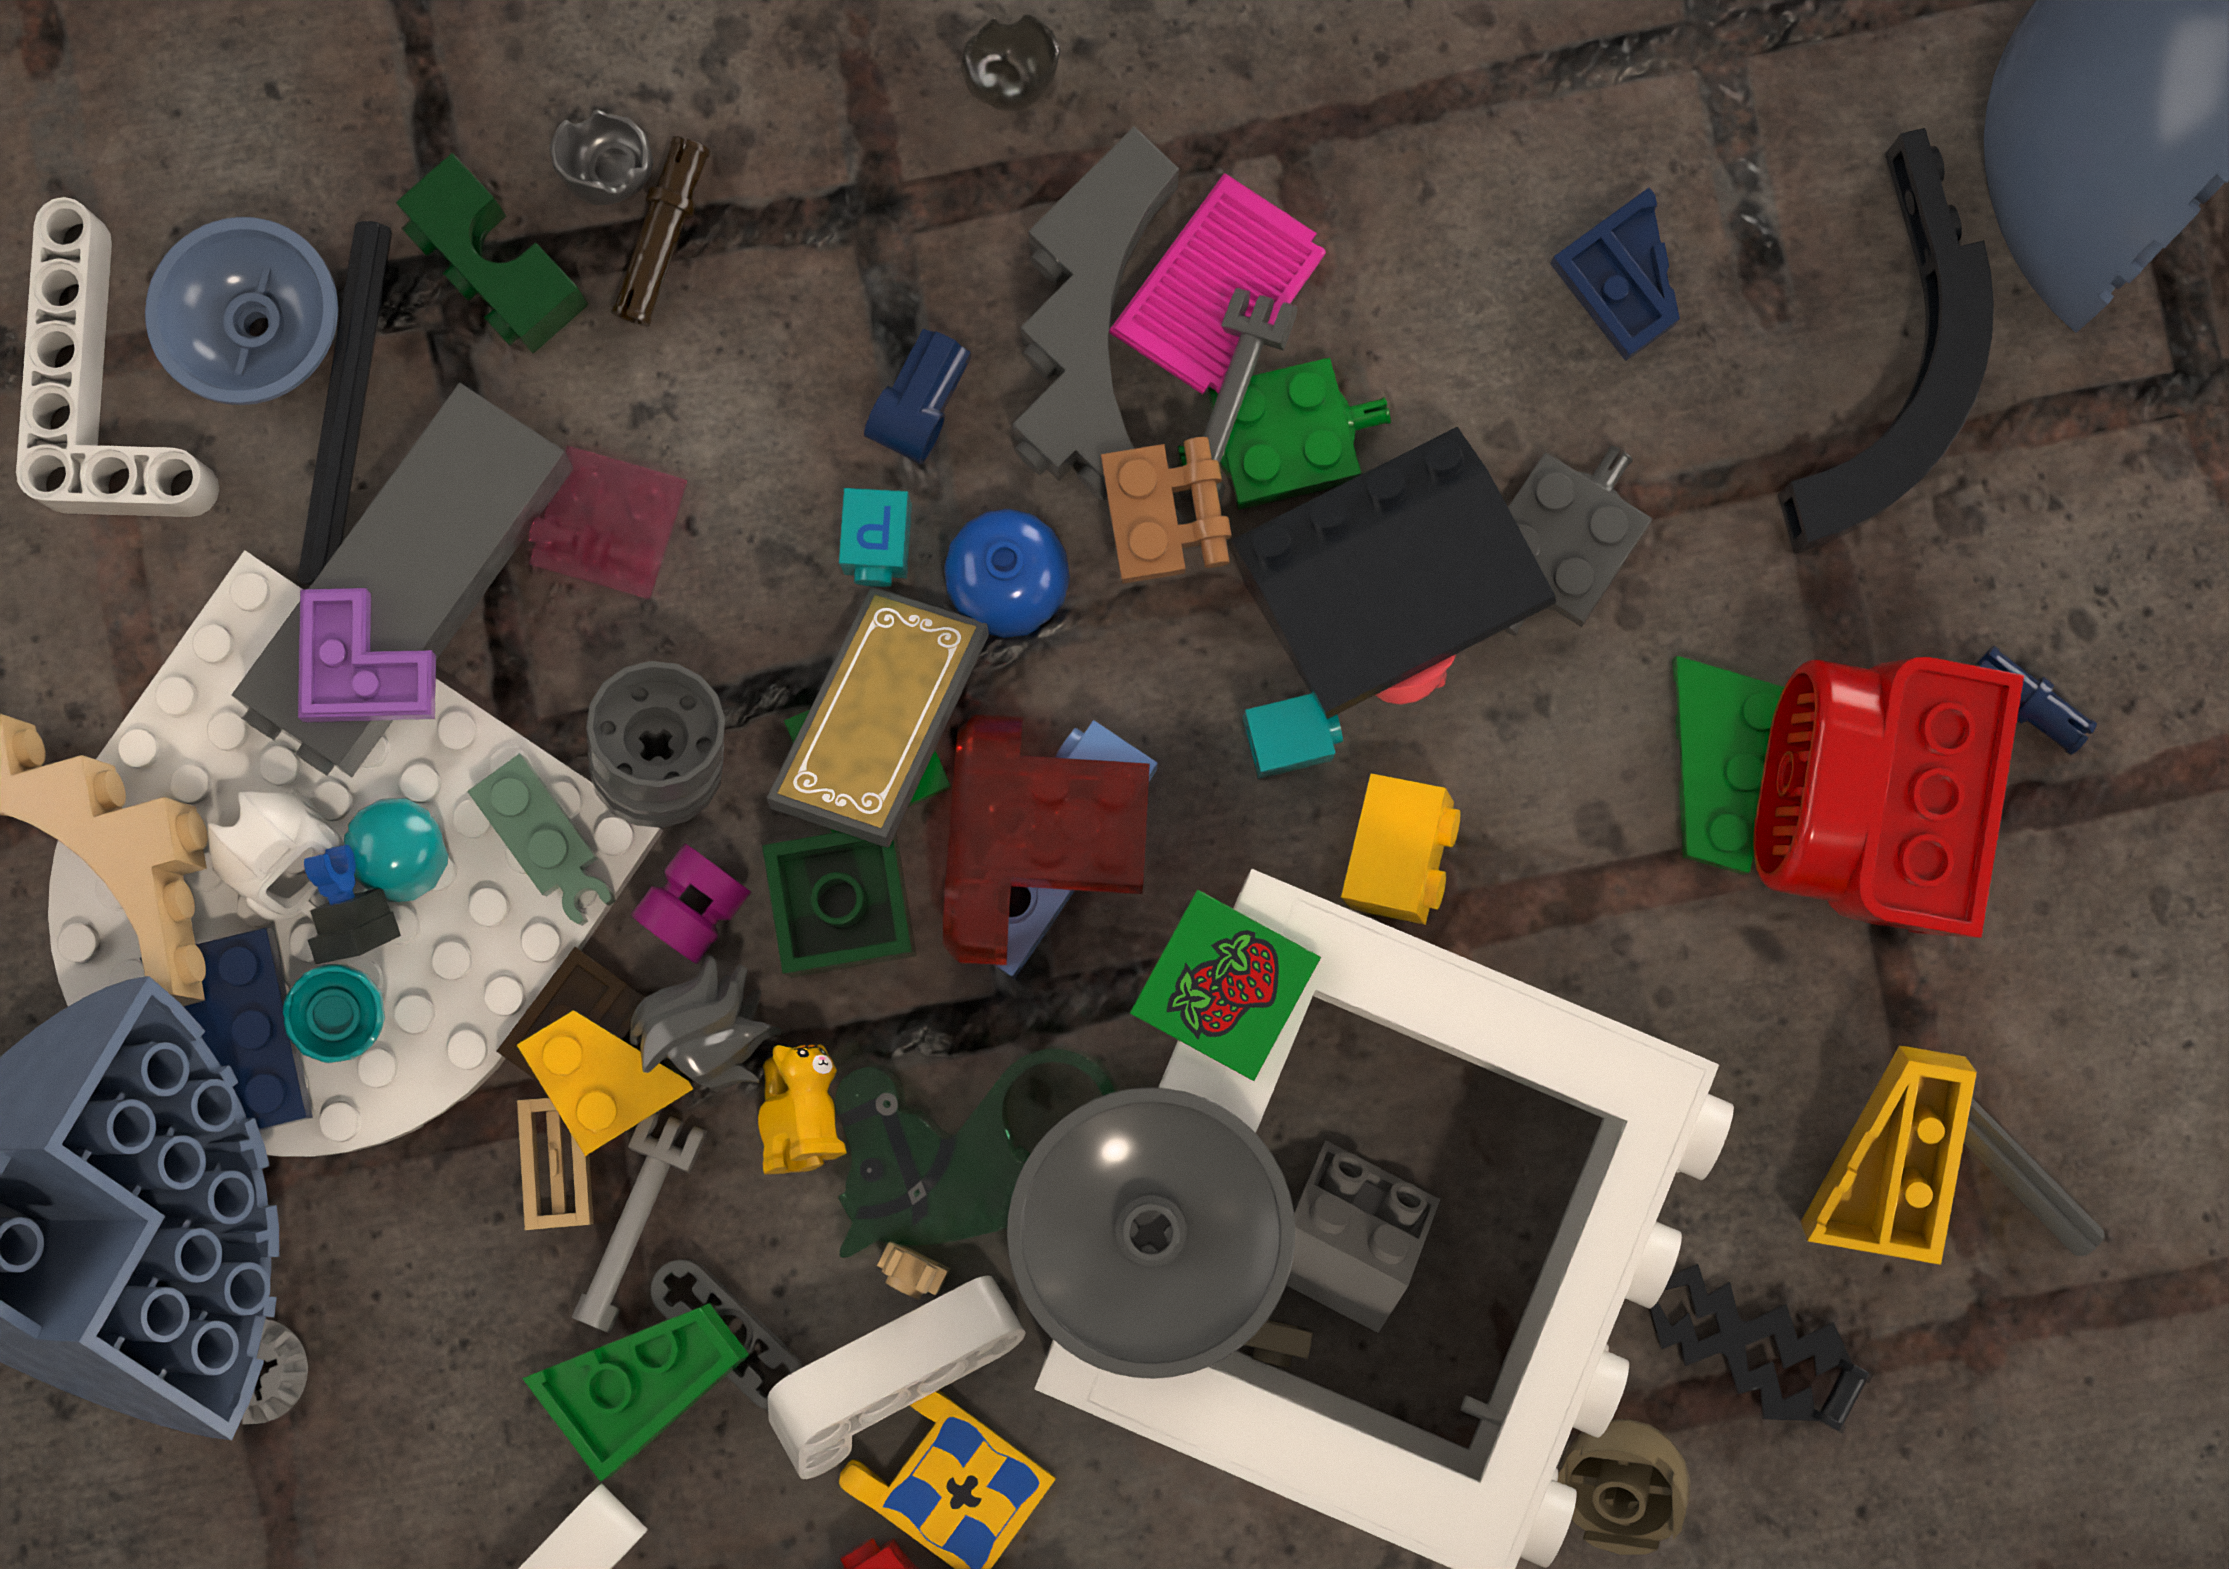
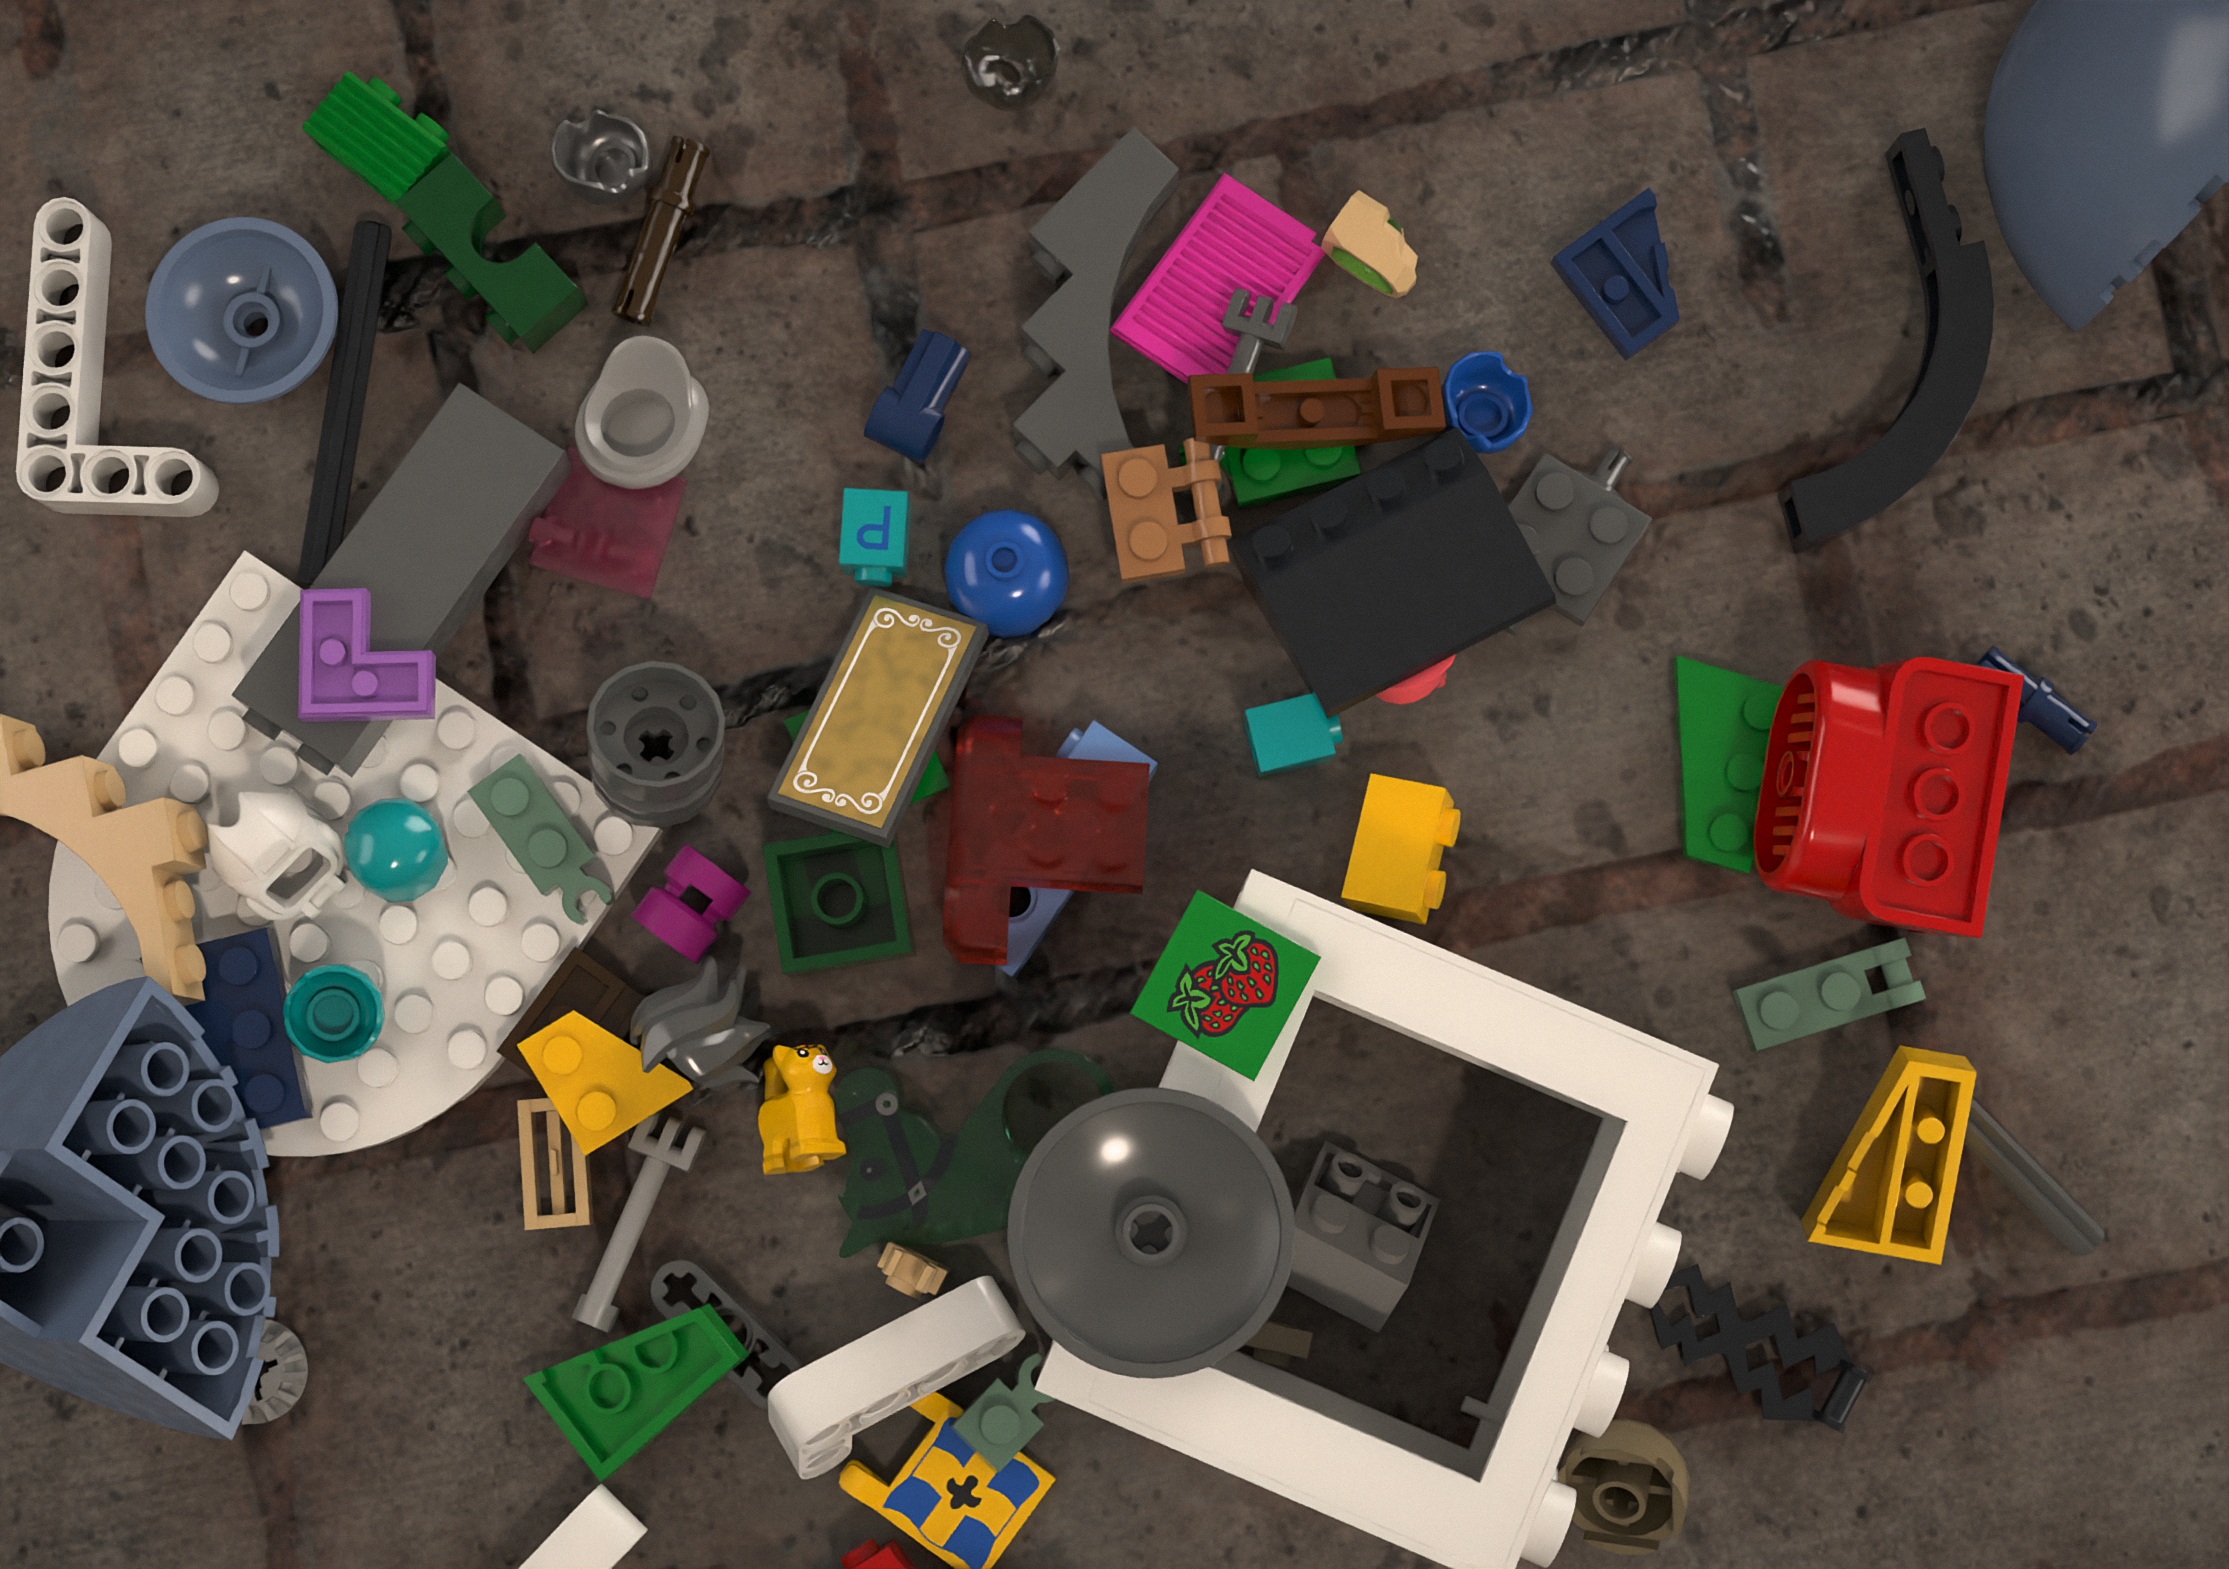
(350, 920): pearl dark grey piece -> none
(374, 138): none -> green brick
(641, 416): none -> light grey piece
(1001, 1418): none -> sand green plate
(1315, 412): none -> reddish brown slope
(1371, 246): none -> tan rock
(1486, 401): none -> blue hair
(1825, 995): none -> sand green plate

